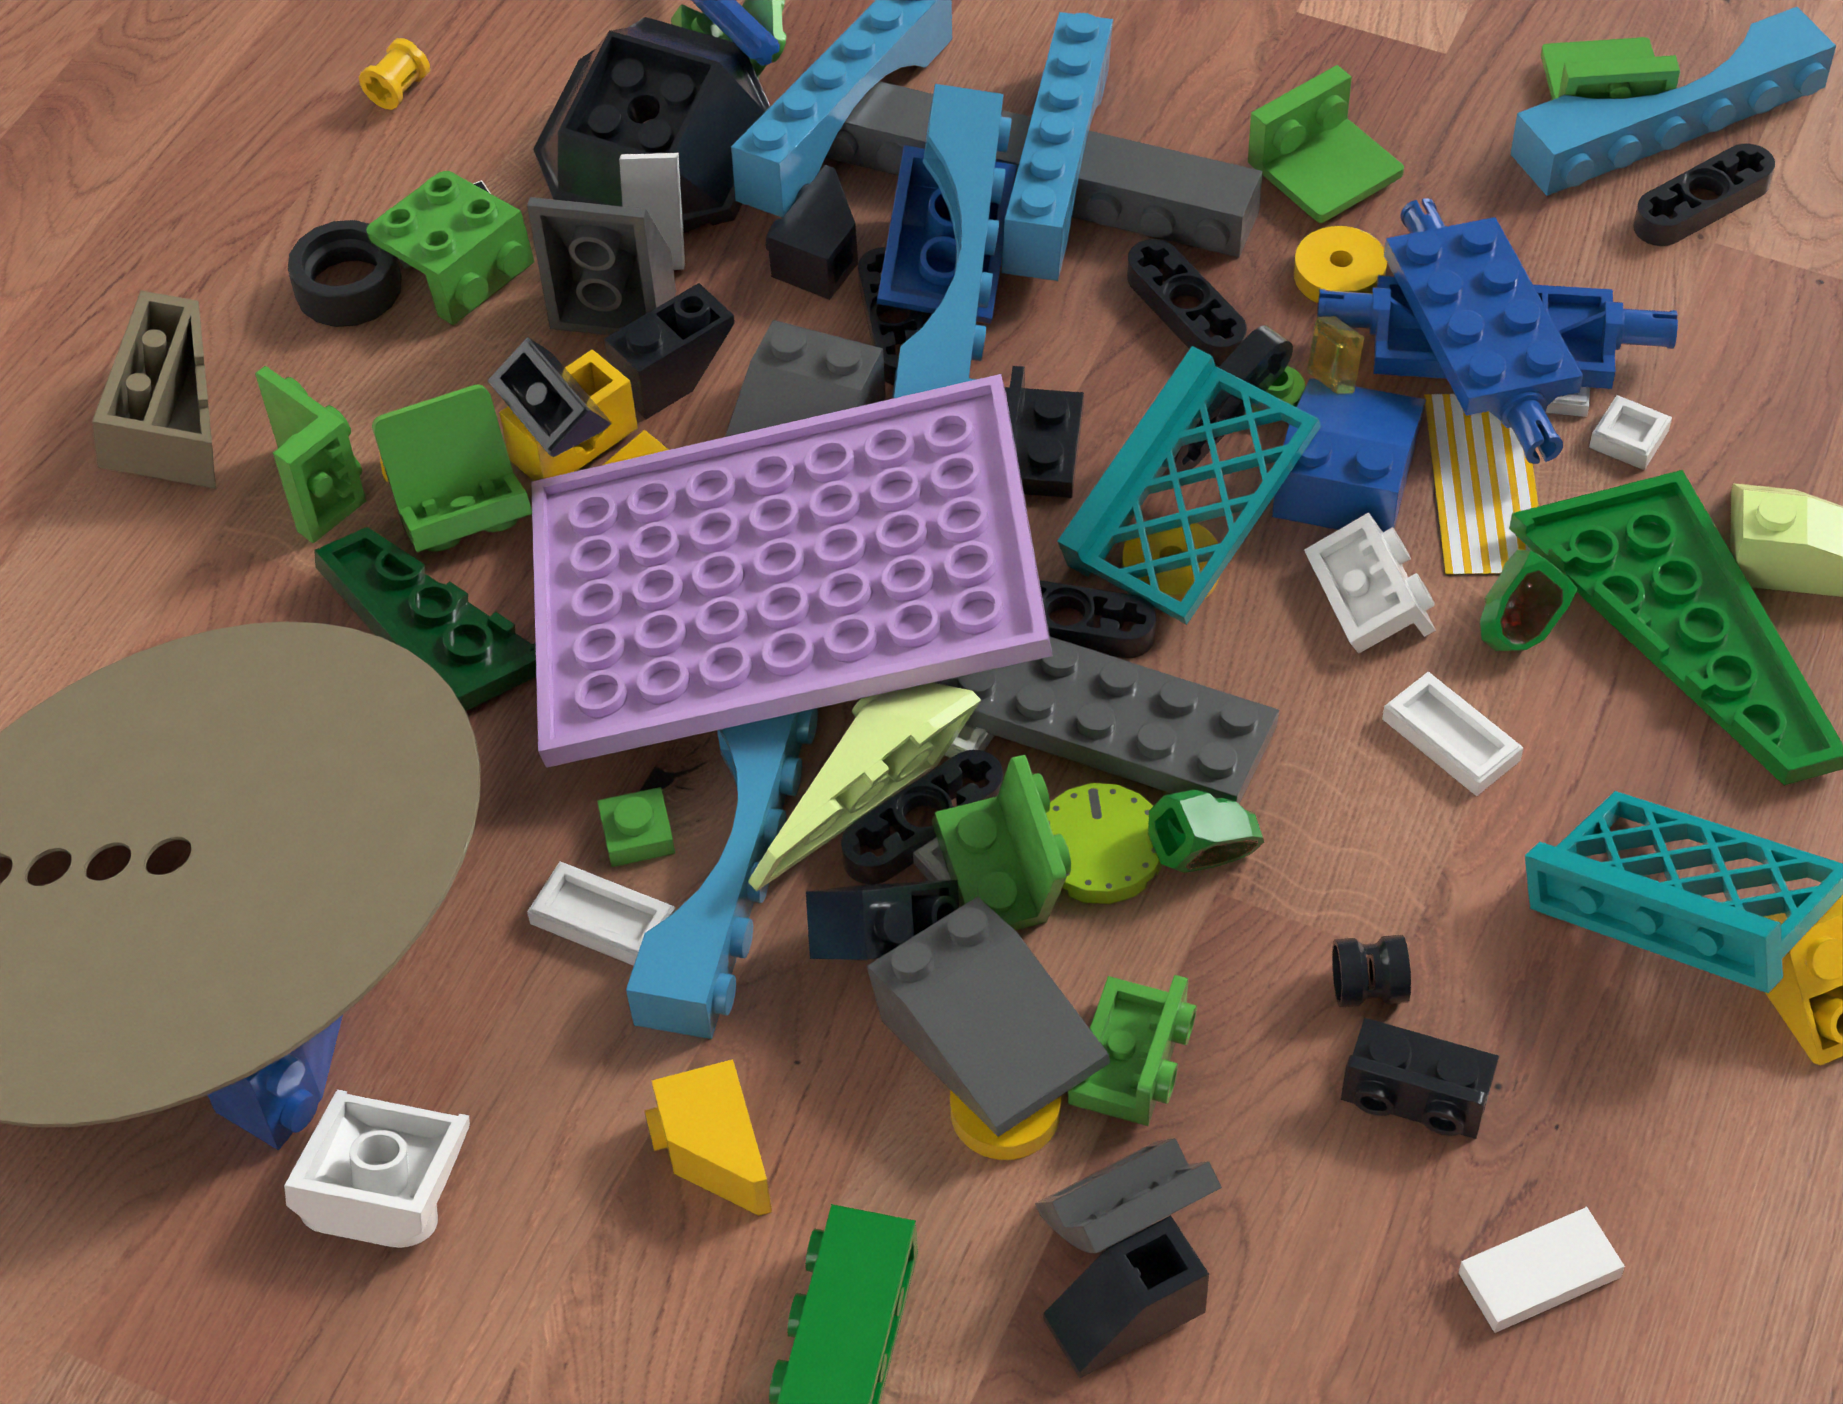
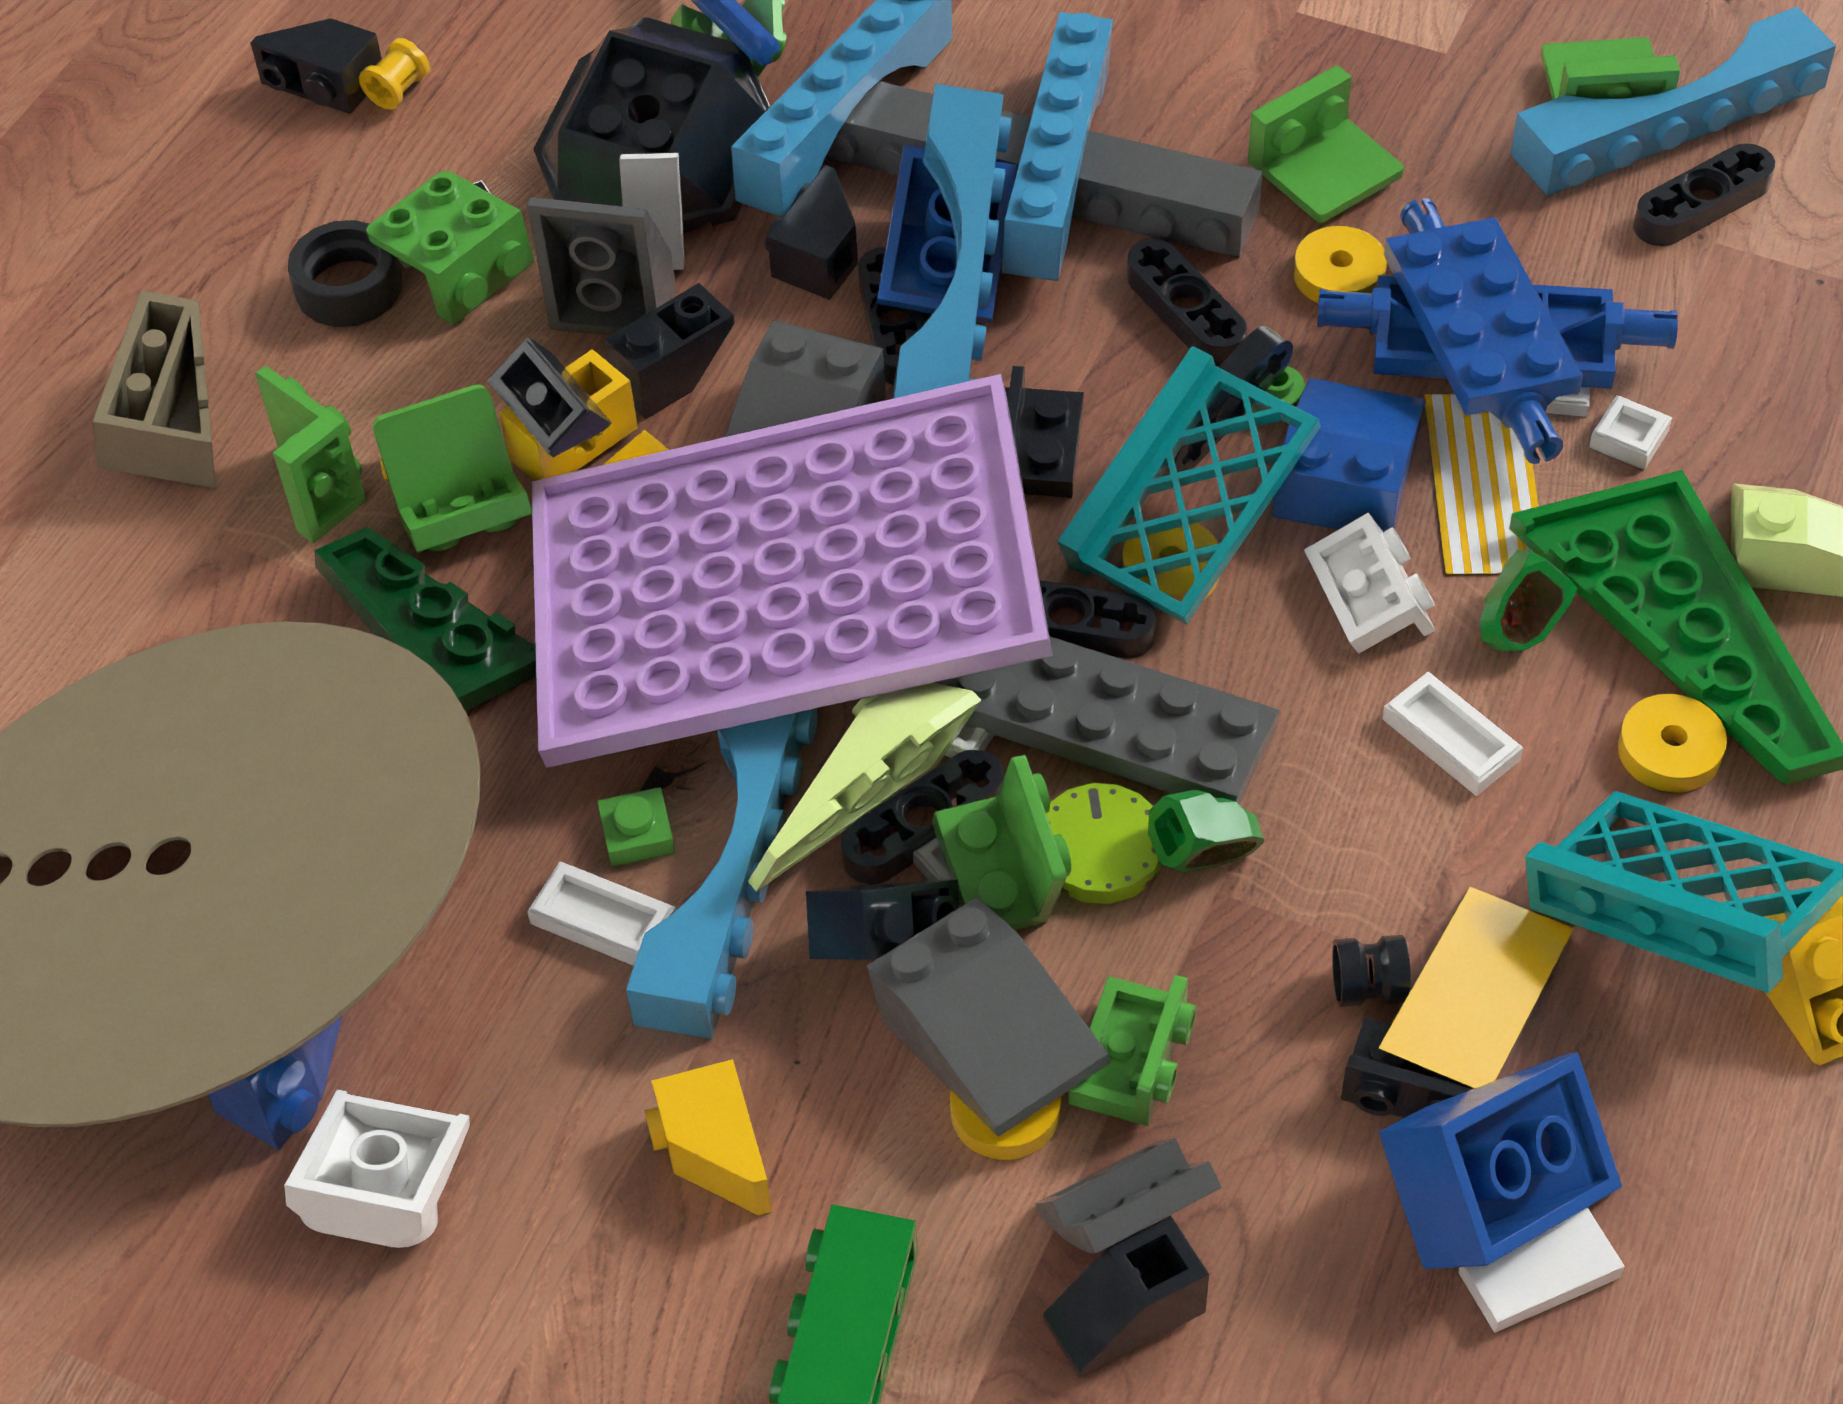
(317, 61): none -> black slope
(1335, 354): clear yellow tile -> none
(1477, 989): none -> yellow sticker
(1500, 1163): none -> blue slope
(1668, 766): none -> yellow piece

